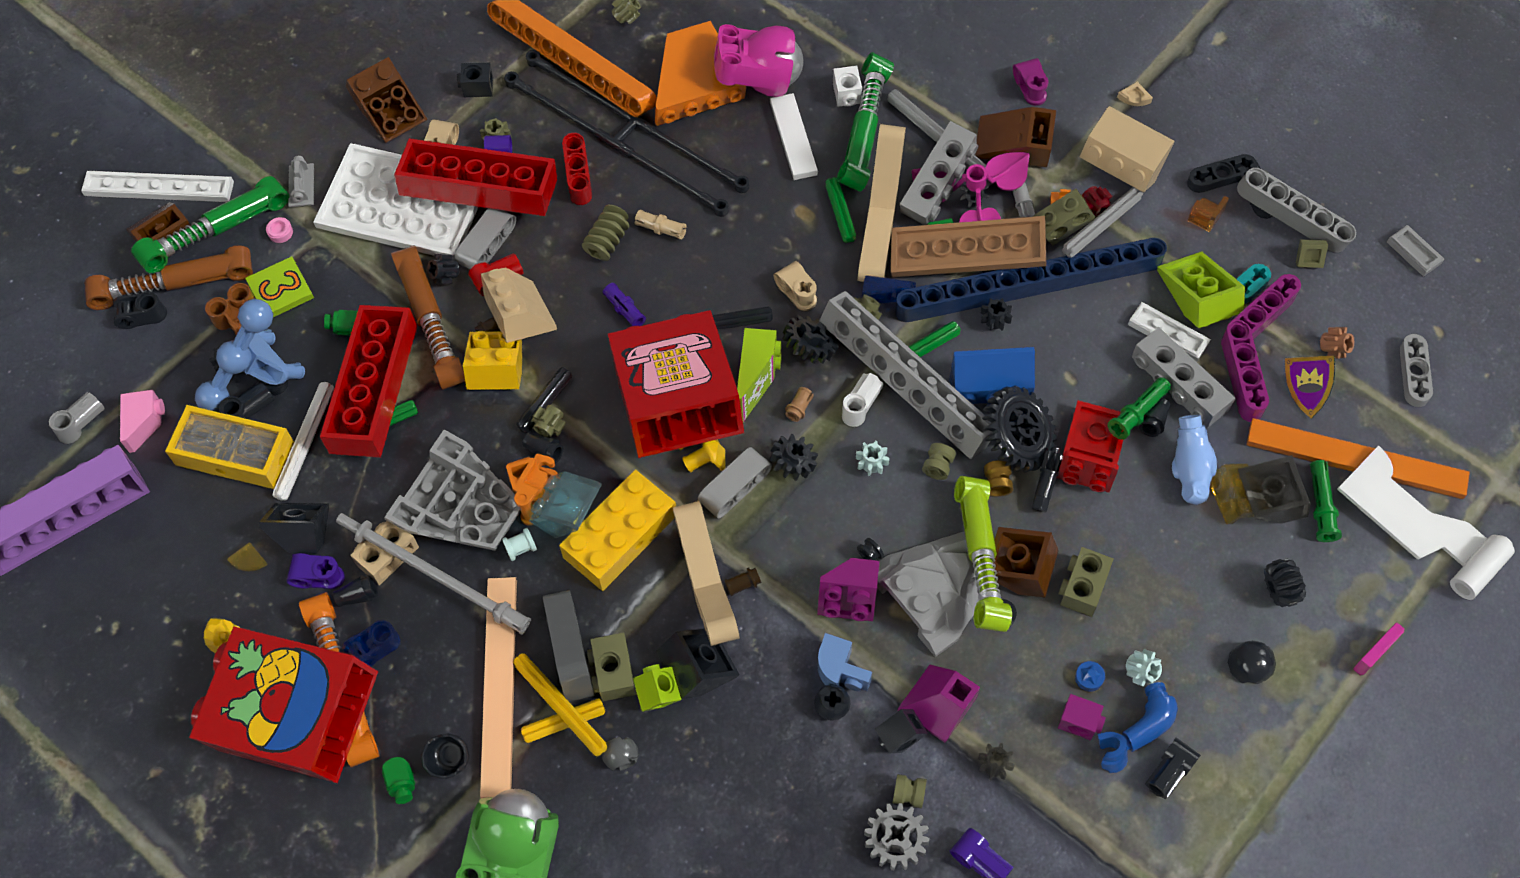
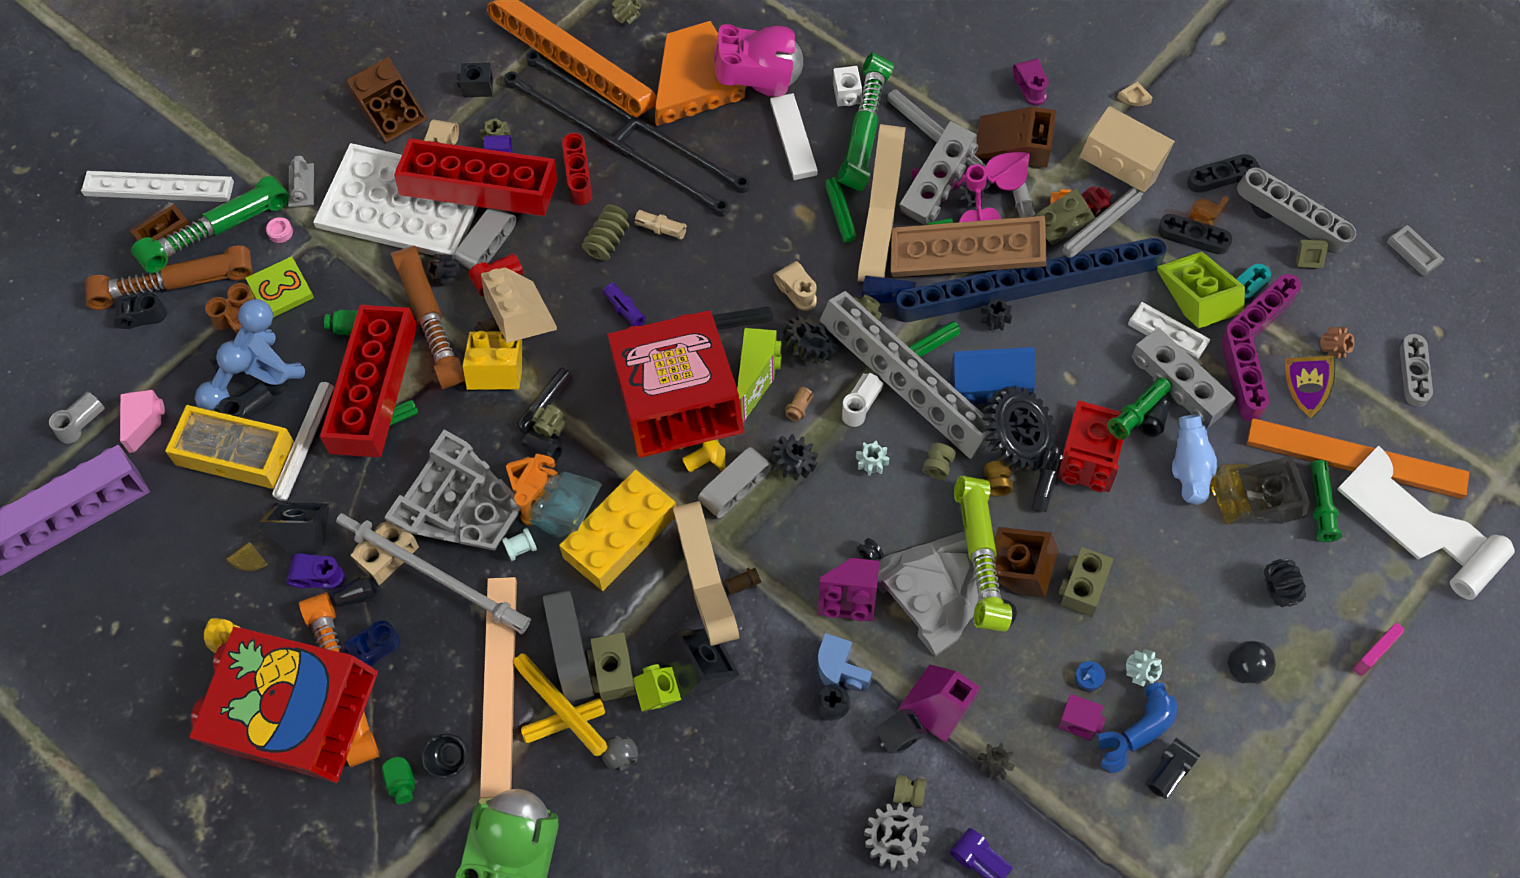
(1199, 243): none -> black beam

